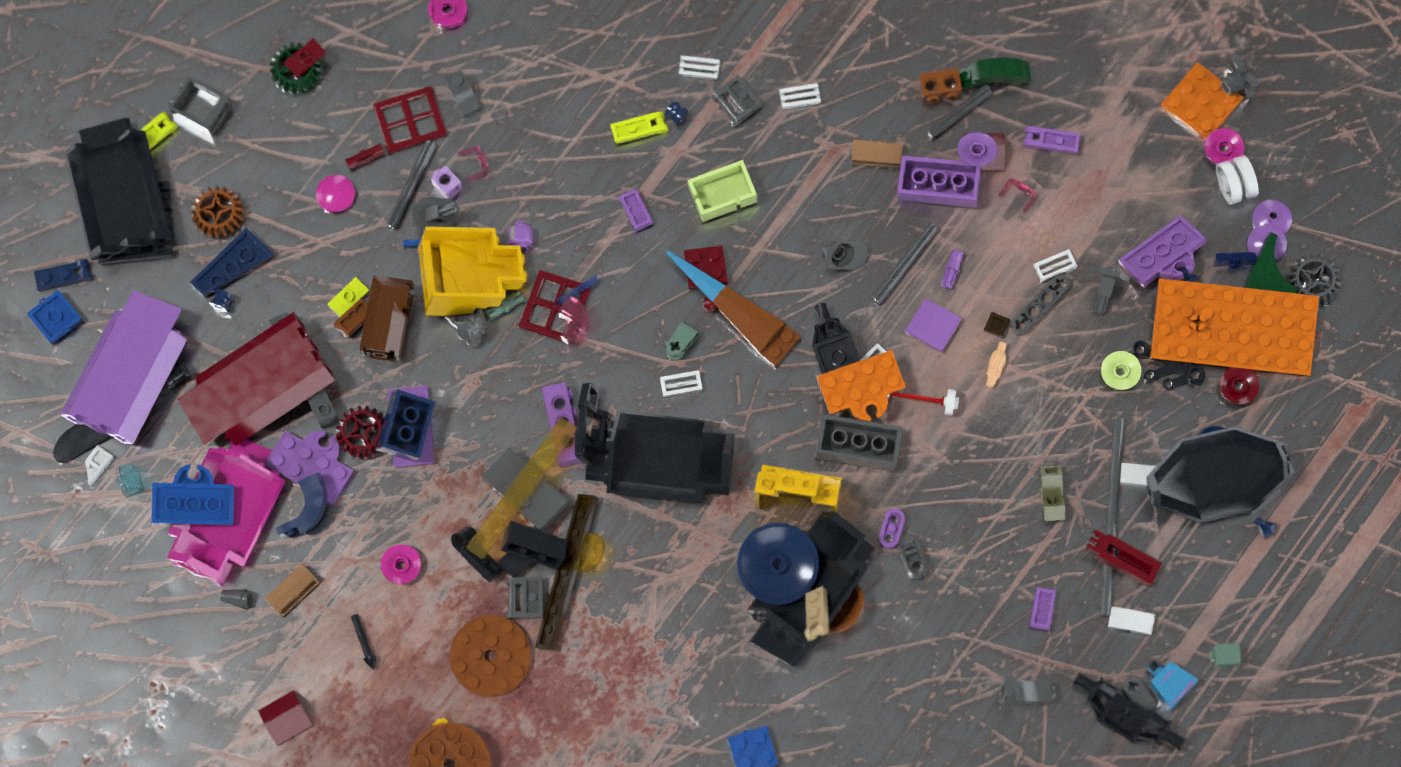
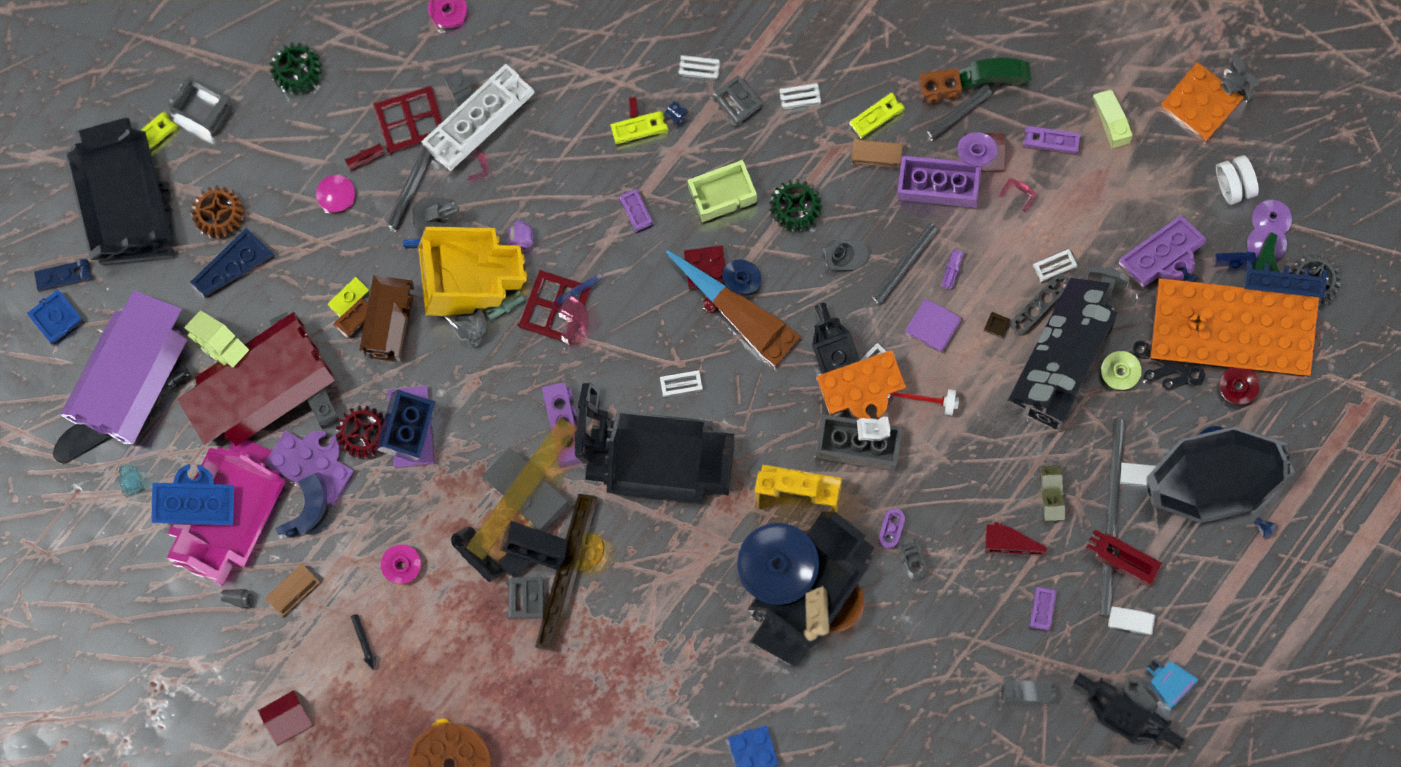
(97, 463): white tile -> none
(215, 339): none -> yellowish green piece
(221, 300): dark blue wheel -> none
(305, 58): dark red plate -> none
(449, 189): lavender brick -> none
(477, 117): none -> white slope
(495, 676): dark orange plate -> none
(632, 106): none -> dark red tile
(682, 338): sand green piece -> none
(746, 272): none -> dark blue dish
(785, 194): none -> dark green gear
(873, 429): none -> white bracket
(876, 115): none -> neon yellow plate
(996, 365): light nougat piece -> none
(1006, 540): none -> dark red slope
(1064, 353): none -> black panel
(1113, 119): none -> yellowish green slope
(1223, 138): dark pink dish -> none
(1225, 655): sand green brick -> none
(1285, 282): none -> dark blue hinge

